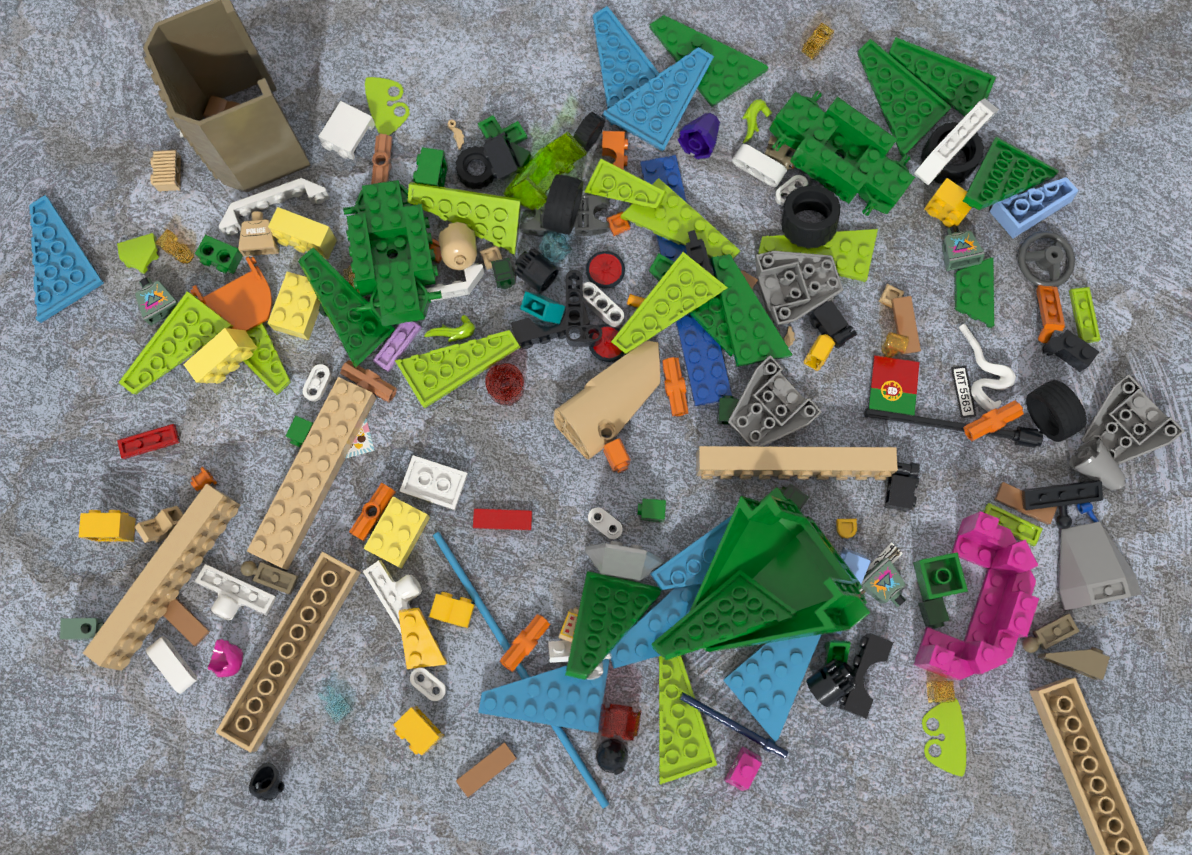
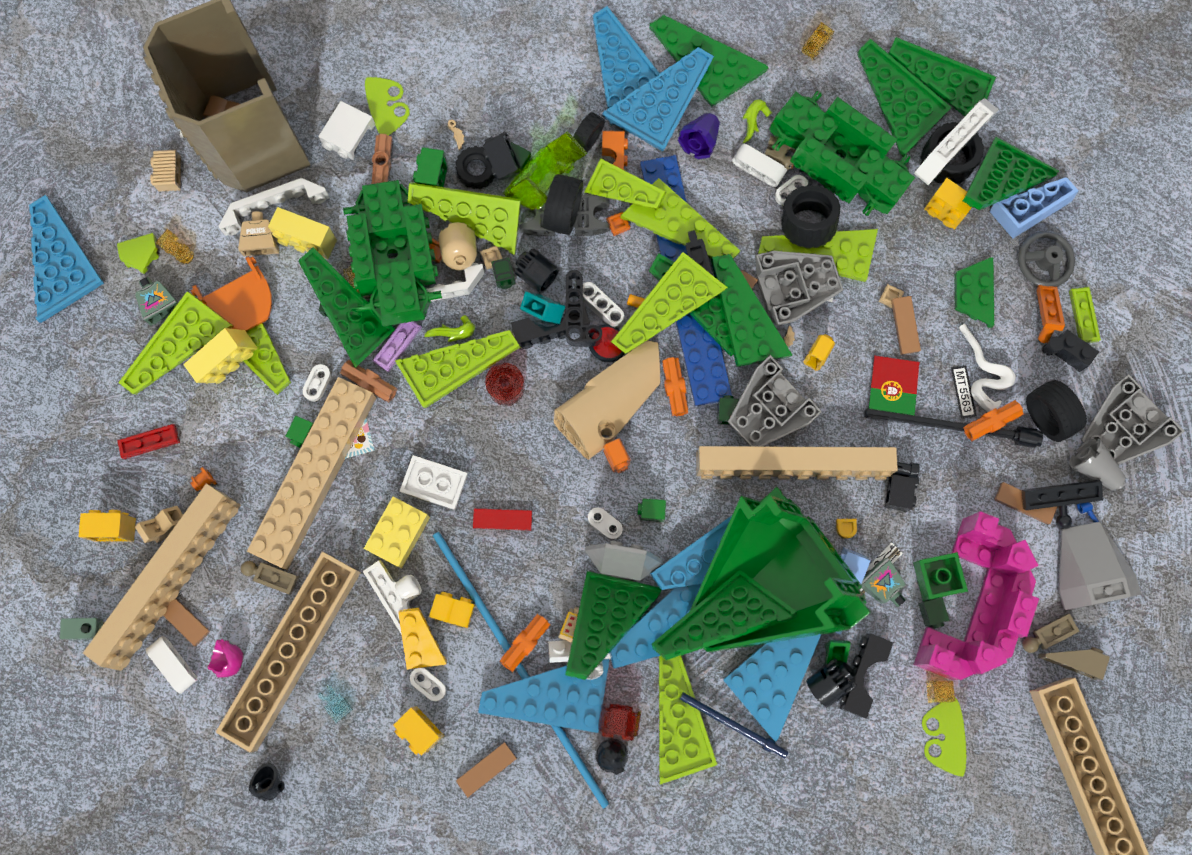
(220, 253): green brick -> none
(233, 593): white plate -> none
(295, 307): light yellow brick -> none
(364, 522): orange piece -> none
(490, 127): green plate -> none
(554, 247): clear light blue brick -> none
(605, 269): red wheel -> none
(744, 769): dark pink torso -> none
(795, 495): dark green brick -> none
(832, 323): black hinge -> none
(894, 344): clear yellow piece -> none
(961, 249): sand green torso -> none
(1019, 527): lime tile -> none

